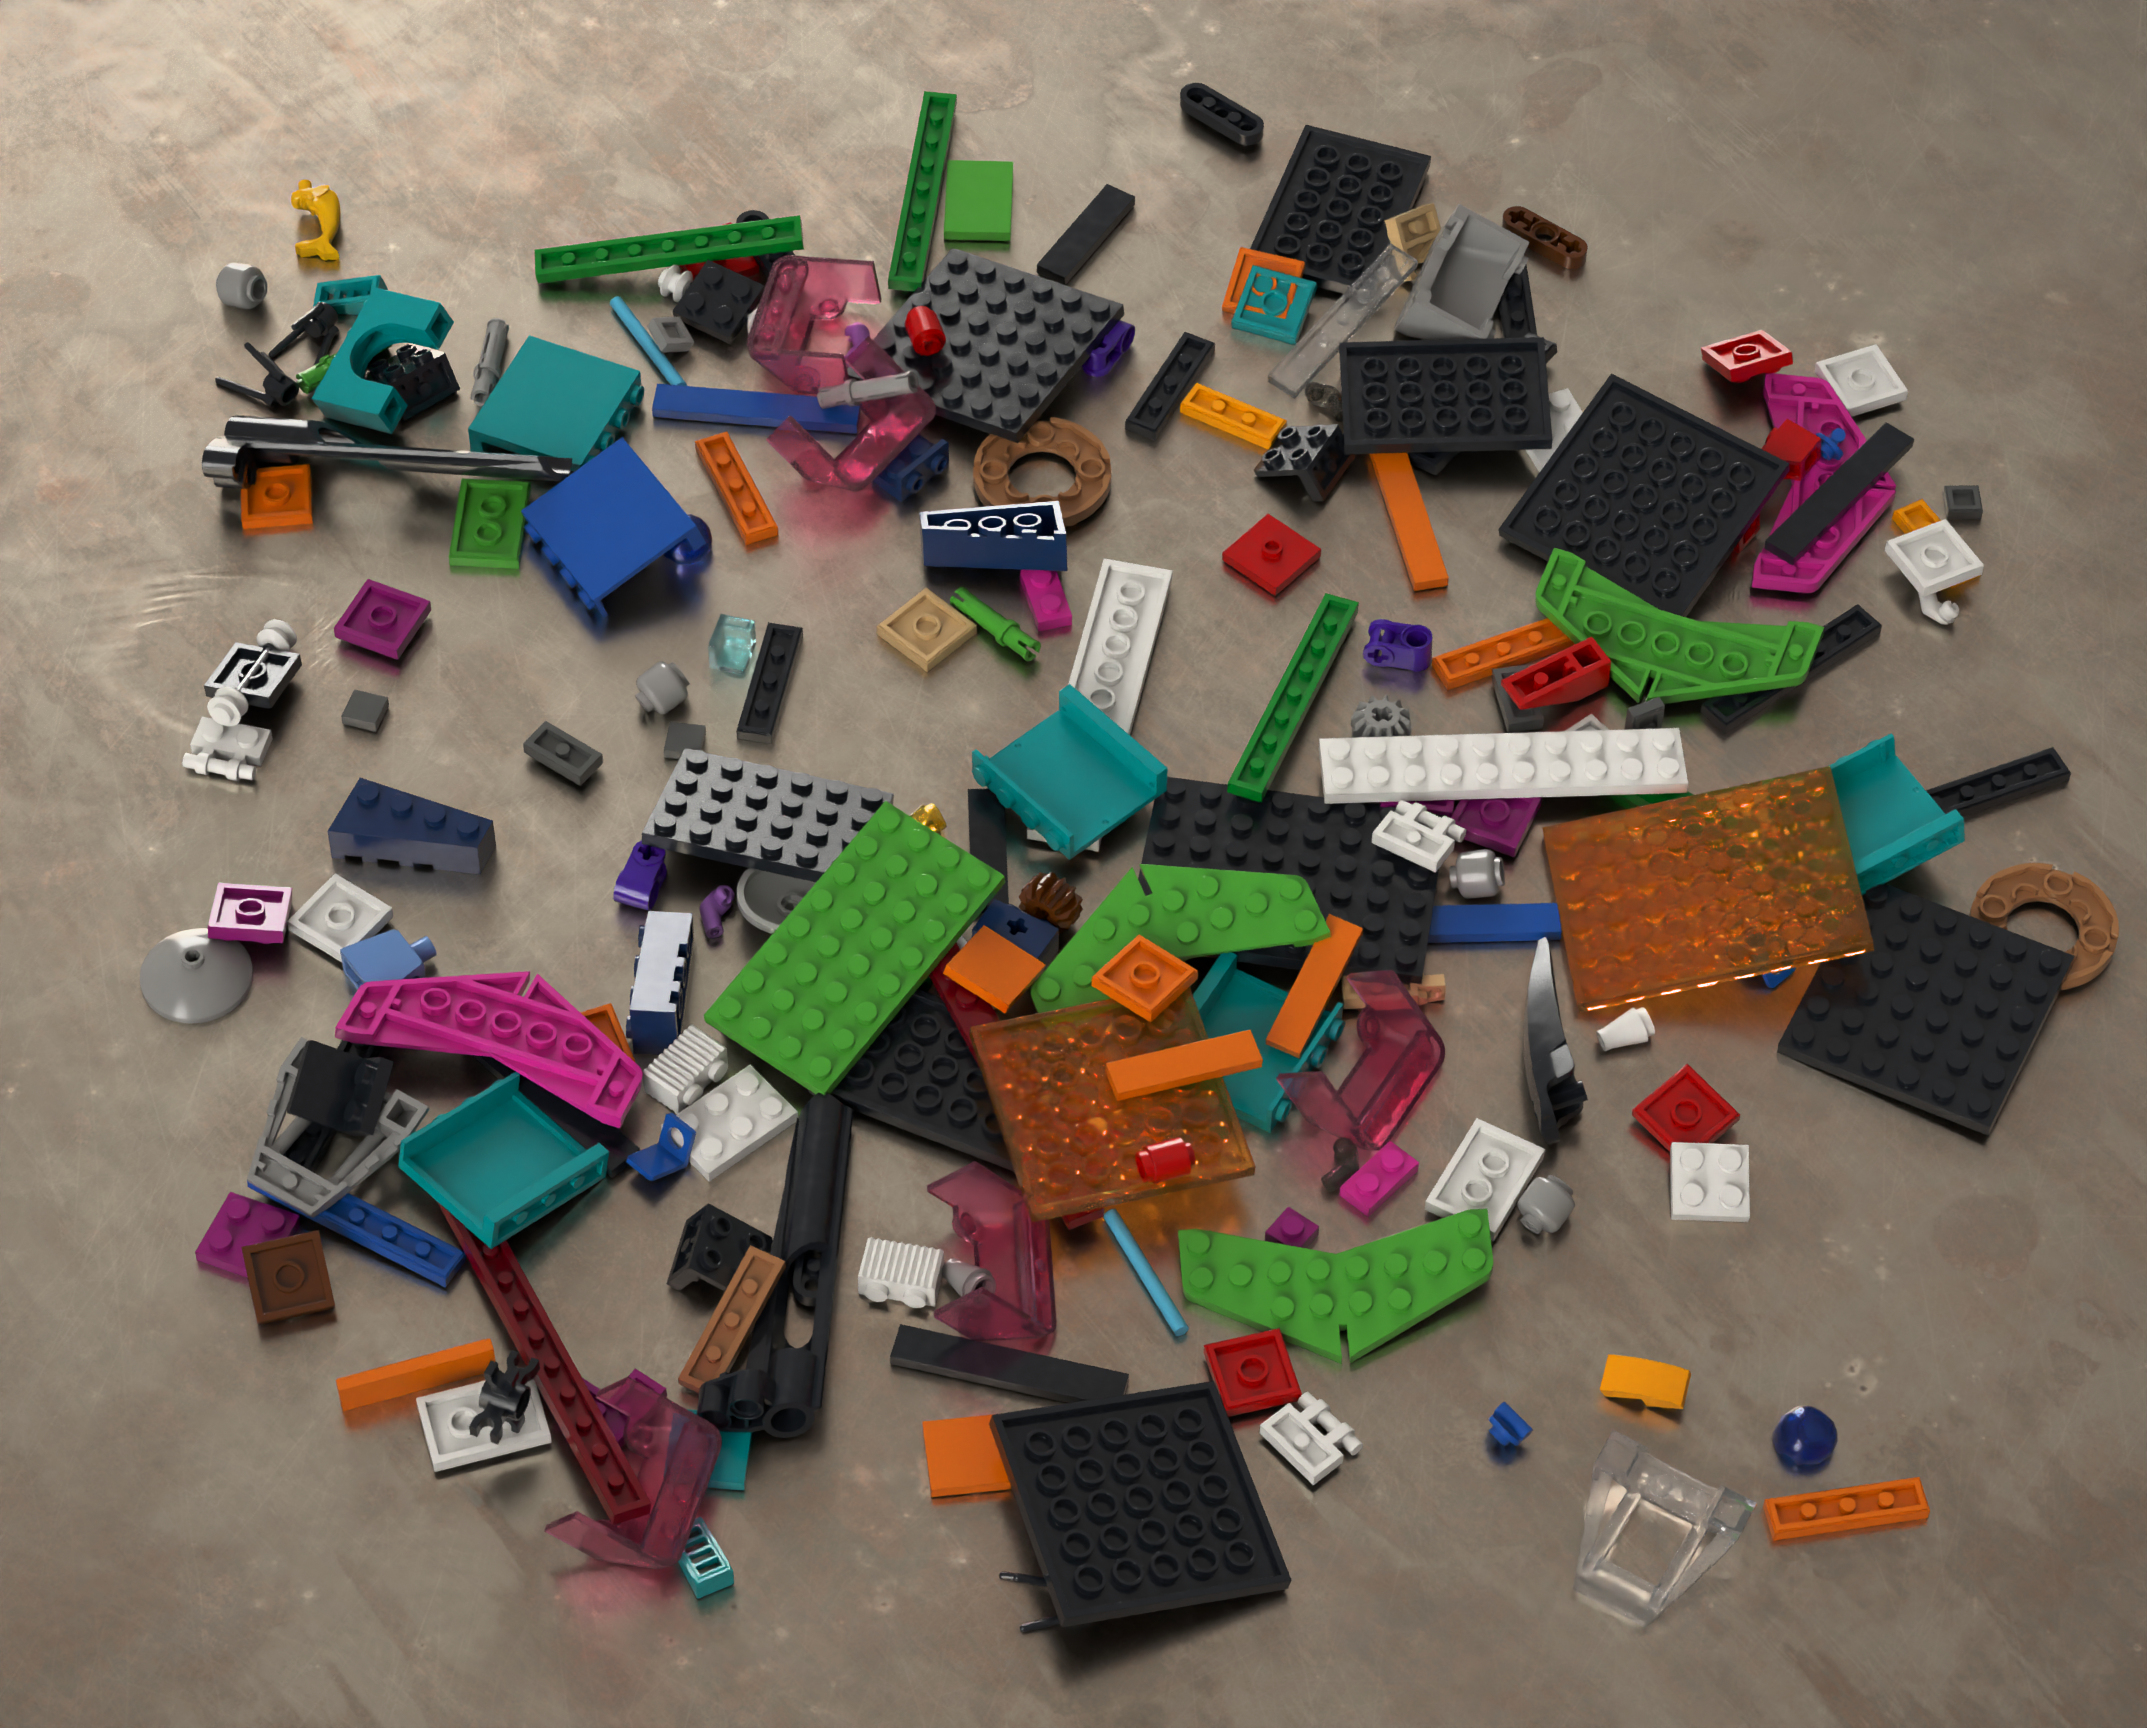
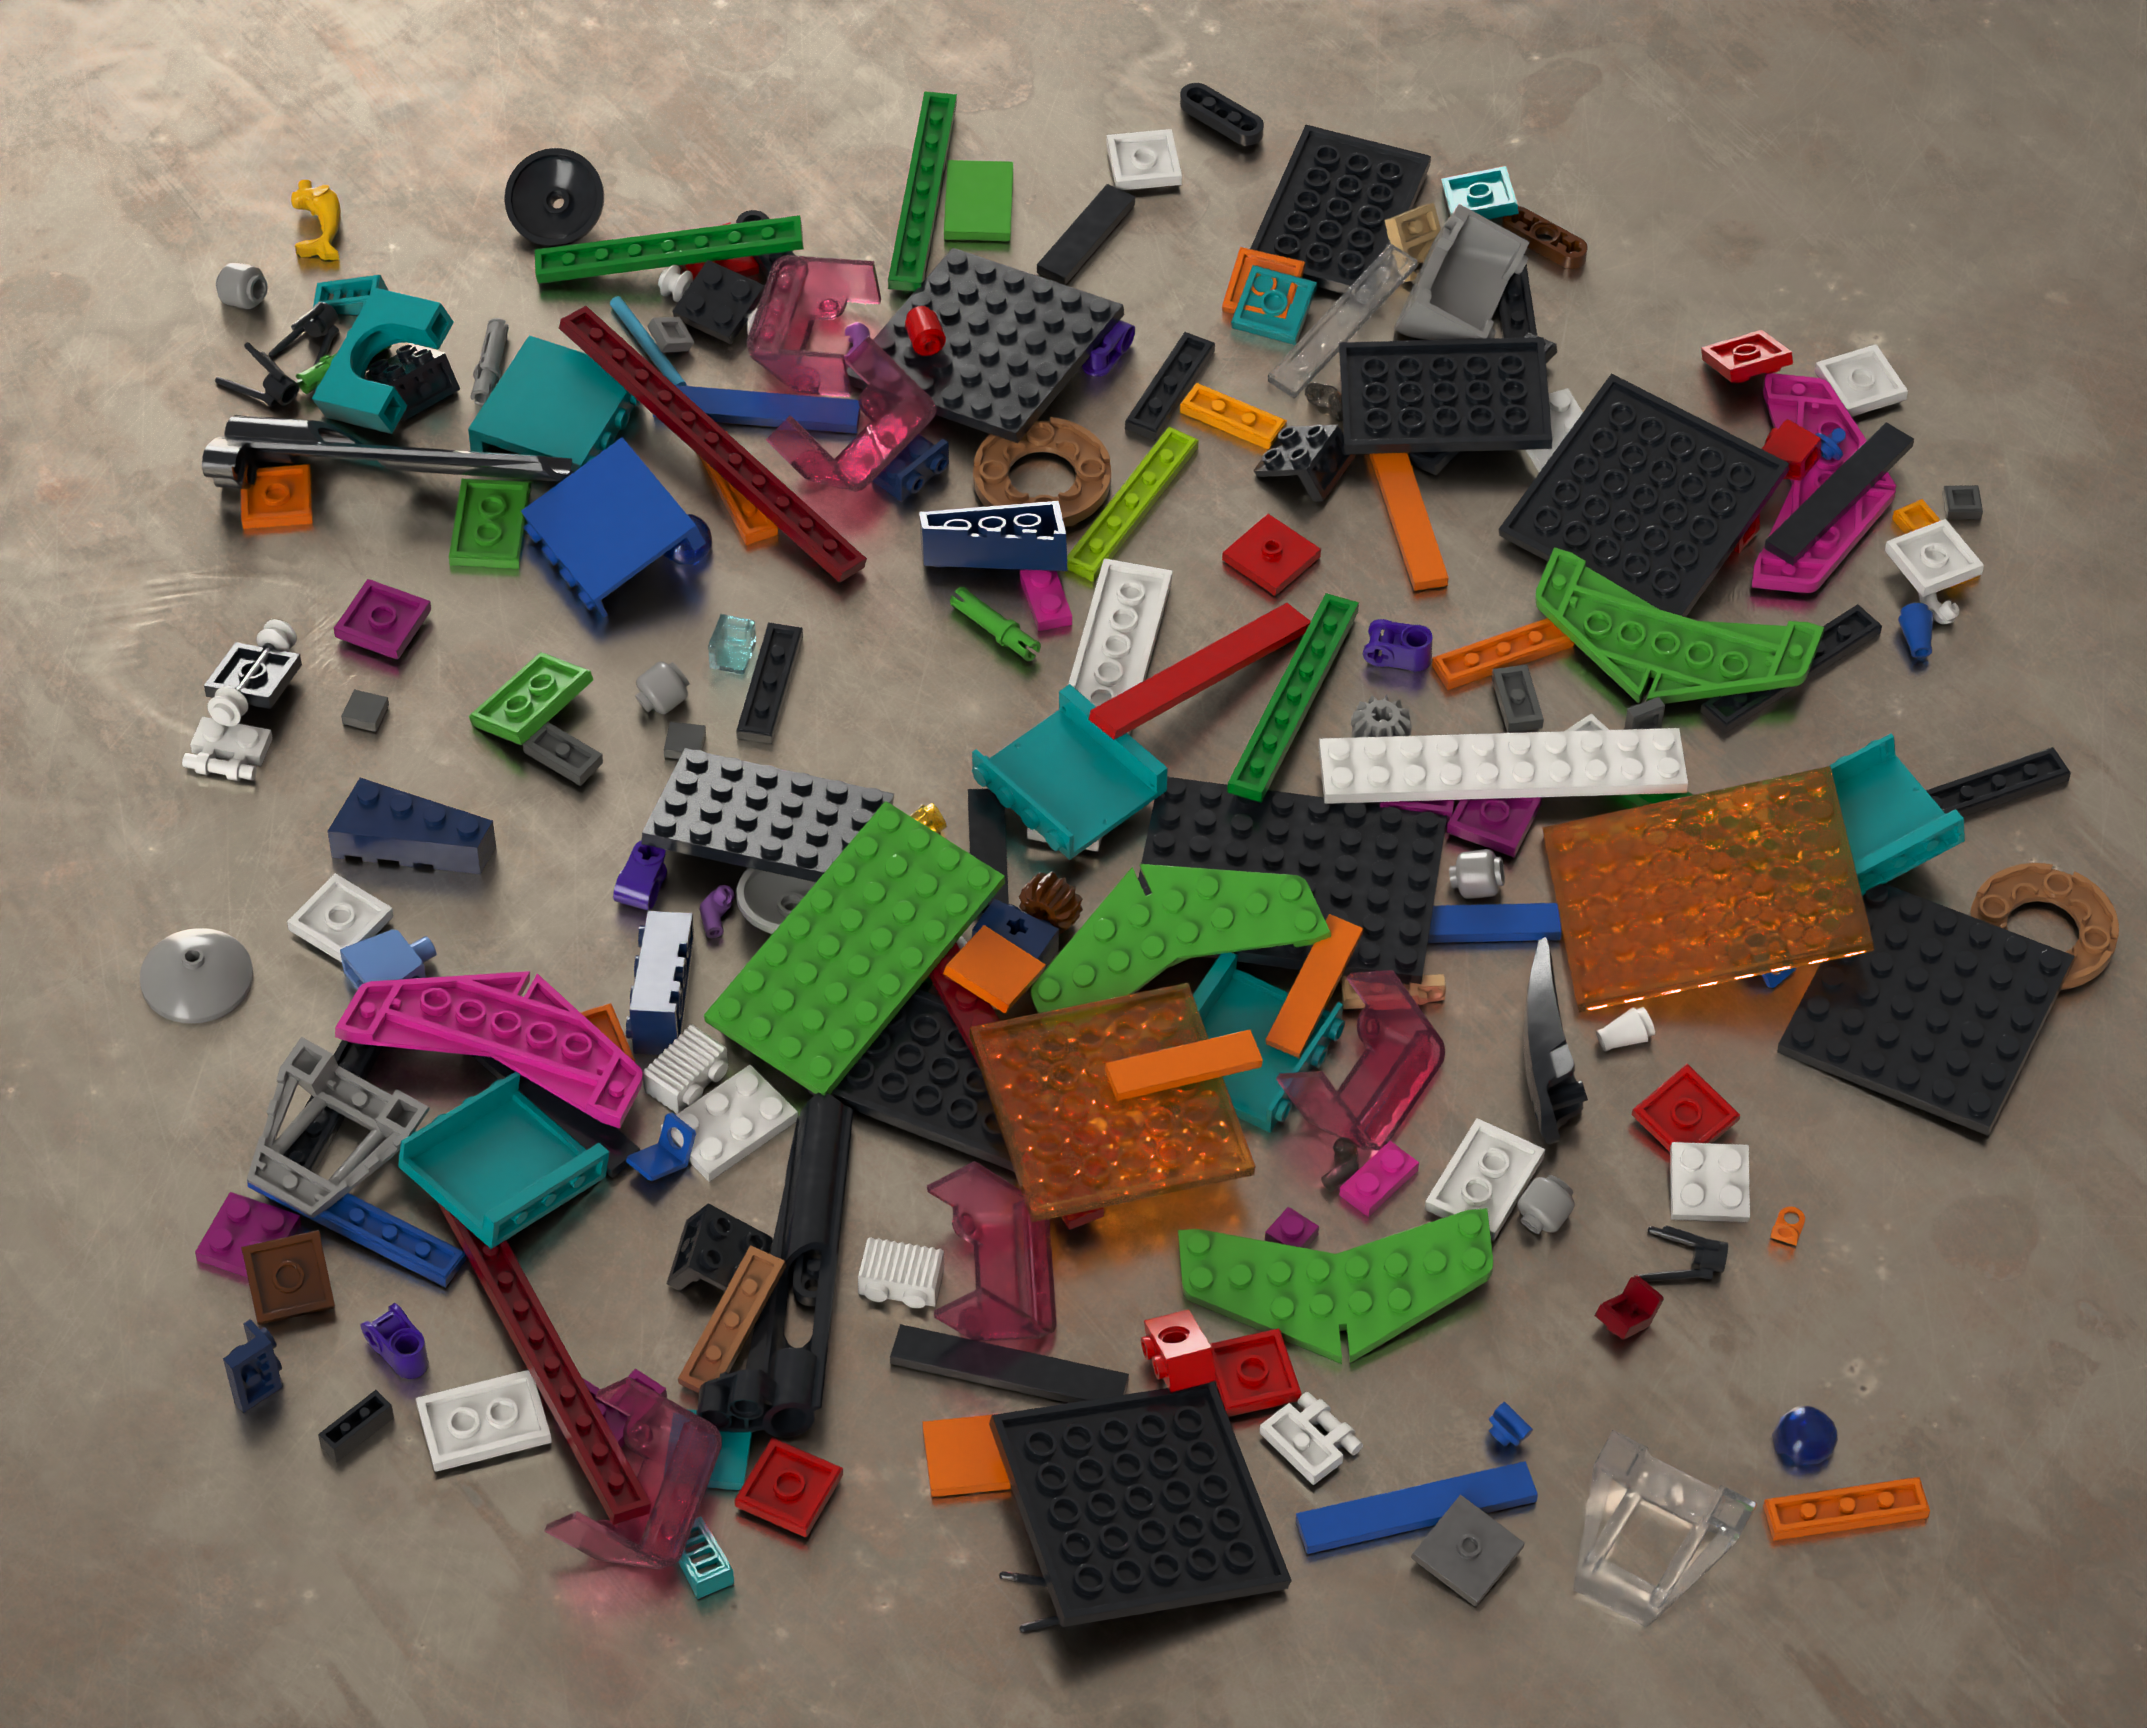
(250, 913): magenta plate -> none
(253, 1368): none -> dark blue bracket
(339, 1089): black bracket -> none
(356, 1426): none -> black piece
(393, 1338): none -> dark purple piece
(414, 1374): orange tile -> none
(504, 1397): black pin -> none
(531, 698): none -> bright green tile
(543, 180): none -> black dish
(713, 444): none -> dark red plate
(789, 1487): none -> red plate
(854, 392): light grey pin -> none
(926, 629): tan tile -> none
(967, 1277): light grey cone -> none
(1131, 503): none -> lime tile
(1144, 159): none -> white plate
(1144, 978): orange tile -> none
(1146, 1272): medium azure bar -> none
(1165, 1160): red brick -> none
(1178, 1350): none -> red brick
(1199, 671): none -> red tile
(1413, 1507): none -> blue tile
(1418, 835): white plate -> none
(1468, 1550): none -> flat silver plate
(1483, 192): none -> teal plate
(1561, 677): red slope -> none
(1631, 1310): none -> dark red bracket
(1645, 1379): light orange slope -> none
(1707, 1253): none -> black plant
(1788, 1232): none -> orange piece
(1917, 626): none -> blue cone

